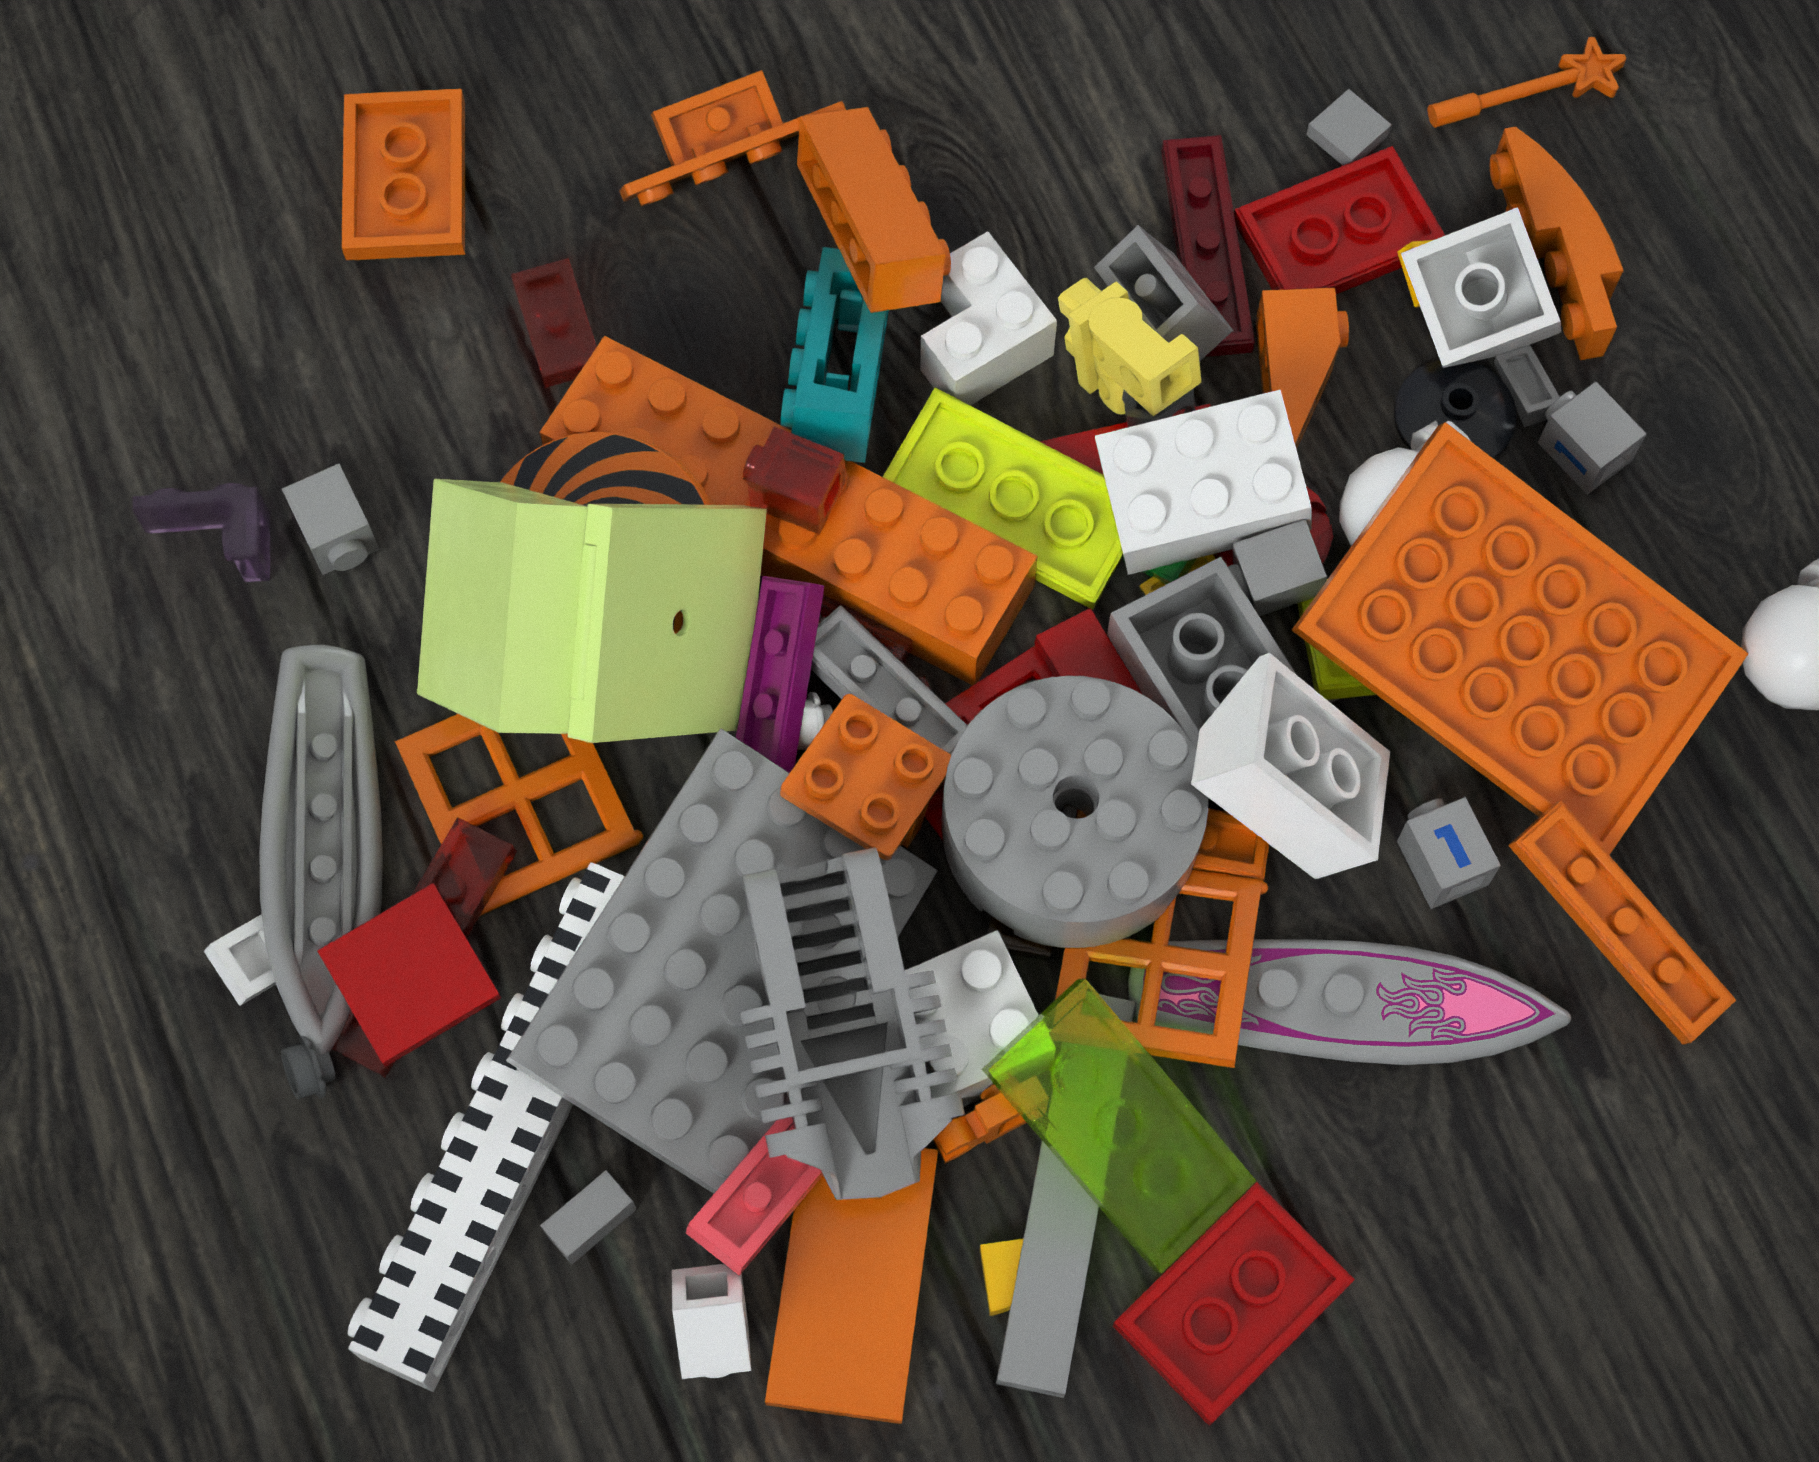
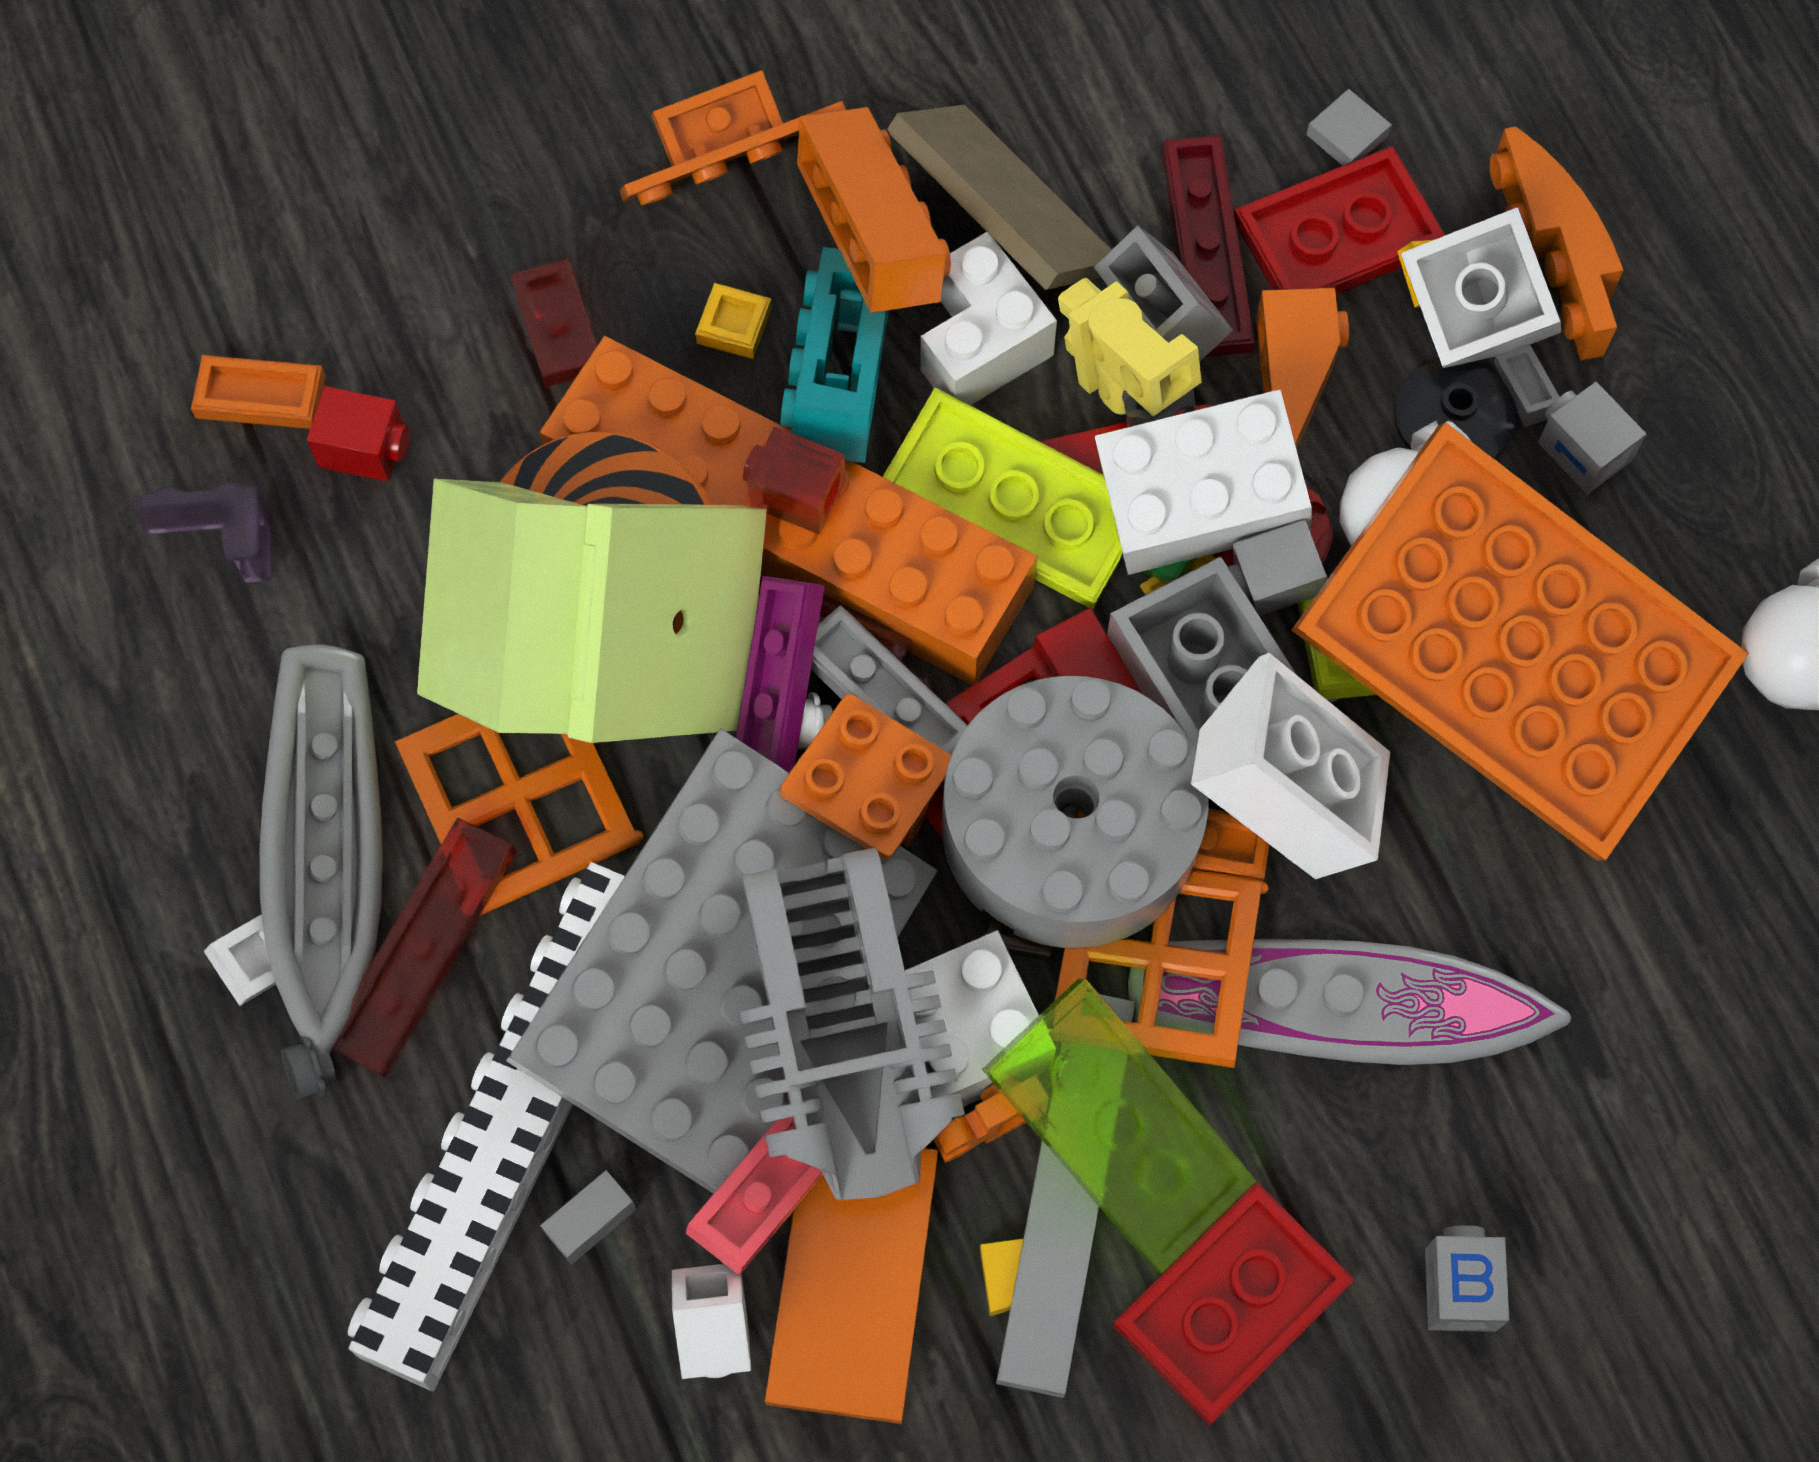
(257, 391): none -> orange tile
(331, 520): light grey brick -> none
(358, 434): none -> red brick
(403, 174): orange plate -> none
(409, 974): red tile -> none
(733, 321): none -> yellow tile
(1001, 194): none -> dark tan tile
(1447, 851): light grey brick -> none
(1466, 1281): none -> light grey brick
(1585, 70): orange piece -> none
(1622, 923): orange tile -> none

